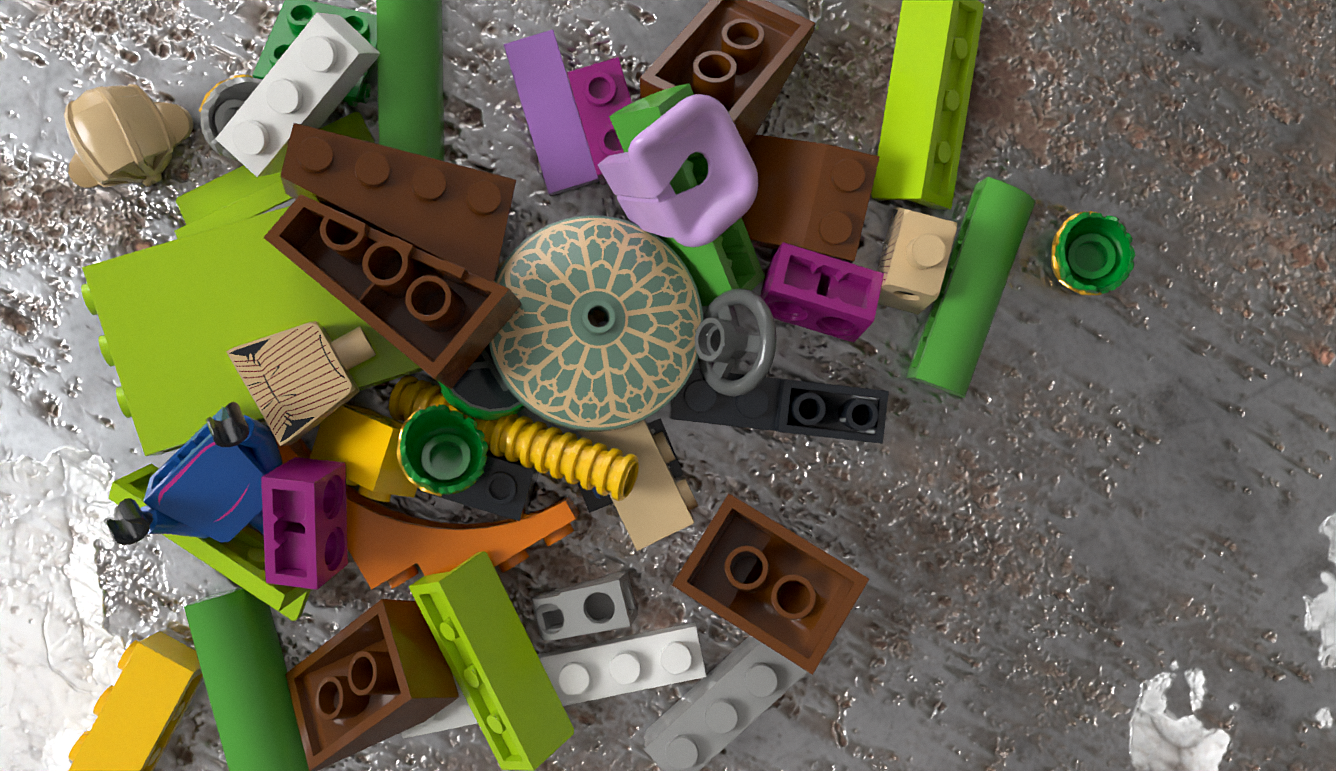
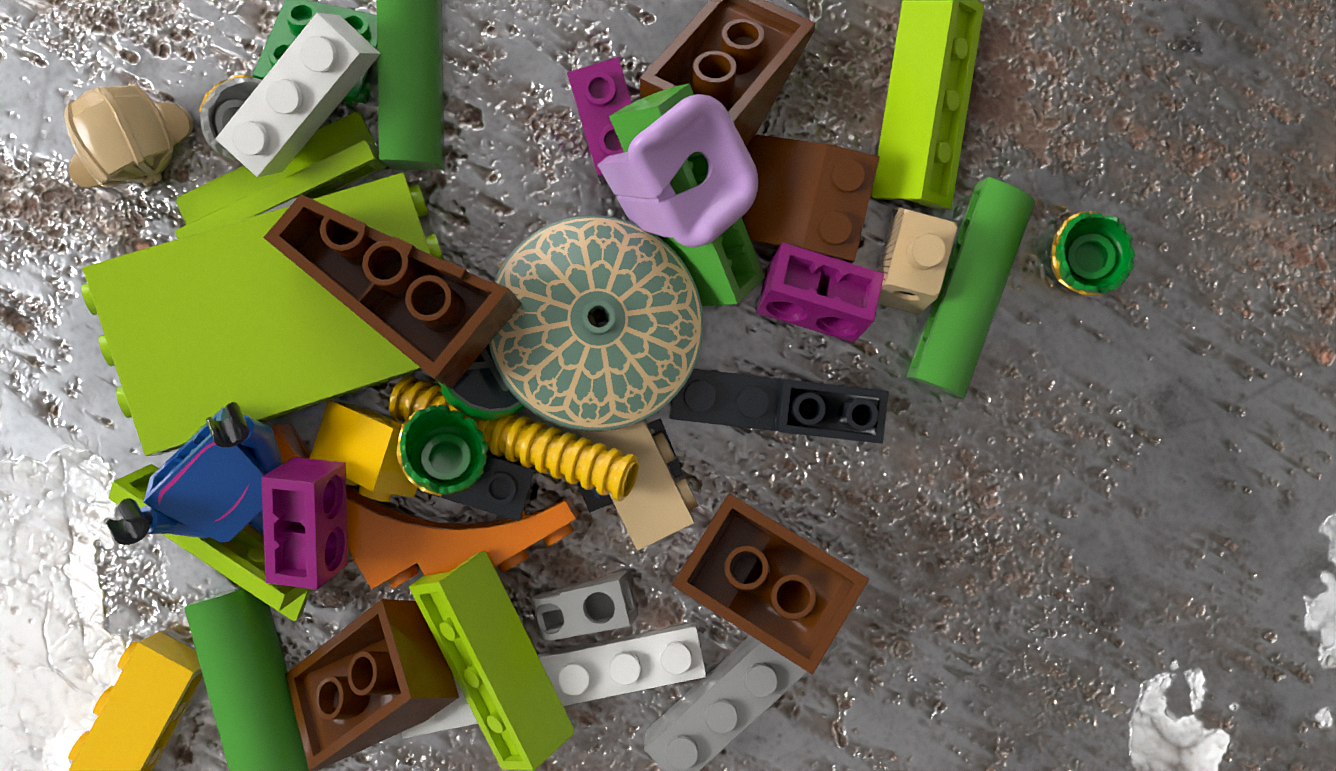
(300, 376): tan torso -> none
(417, 198): reddish brown wedge -> none
(551, 112): medium lavender tile -> none
(722, 341): dark grey piece -> none

